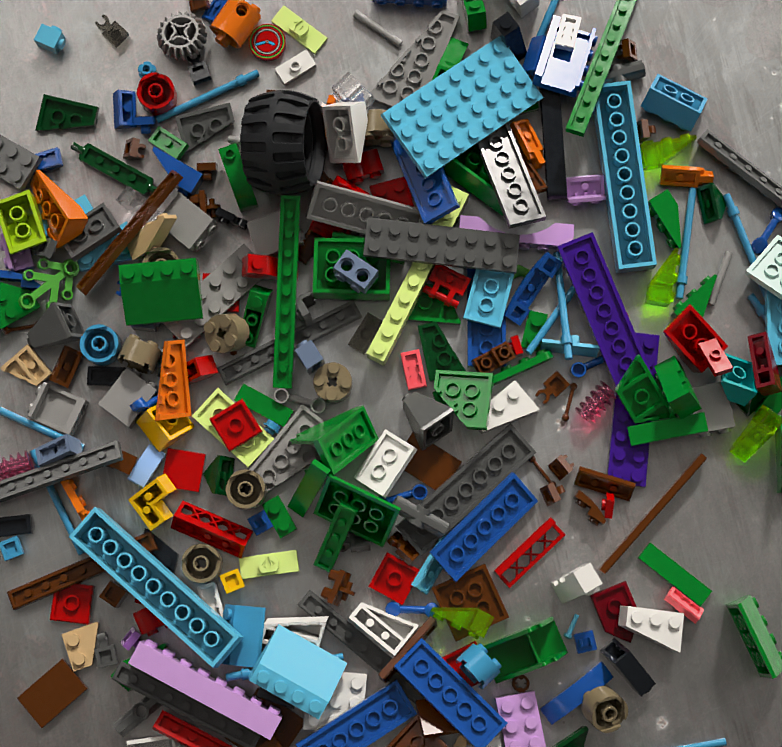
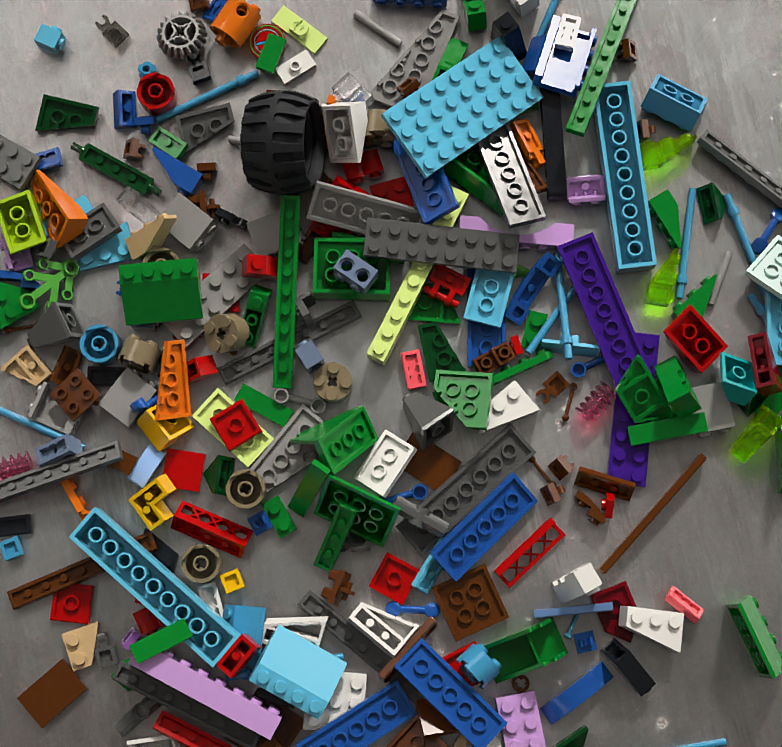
(59, 506): dark azure bar -> none
(76, 394): none -> reddish brown hinge
(114, 594): reddish brown panel -> none
(129, 232): reddish brown tile -> none
(160, 641): none -> green tile
(234, 168): green brick -> none
(238, 655): none -> red brick
(269, 564): yellowish green piece -> none
(271, 53): none -> green tile
(271, 427): dark azure plate -> none
(365, 333): clear smoke plate -> none
(404, 548): reddish brown plate -> none
(408, 86): none -> reddish brown tile
(471, 619): clear neon green slope -> none
(571, 610): none -> medium blue tile
(604, 709): dark tan brick -> none
(626, 72): dark grey piece -> none
(674, 574): green tile -> none
(684, 176): orange hinge -> none
(715, 357): plate -> none

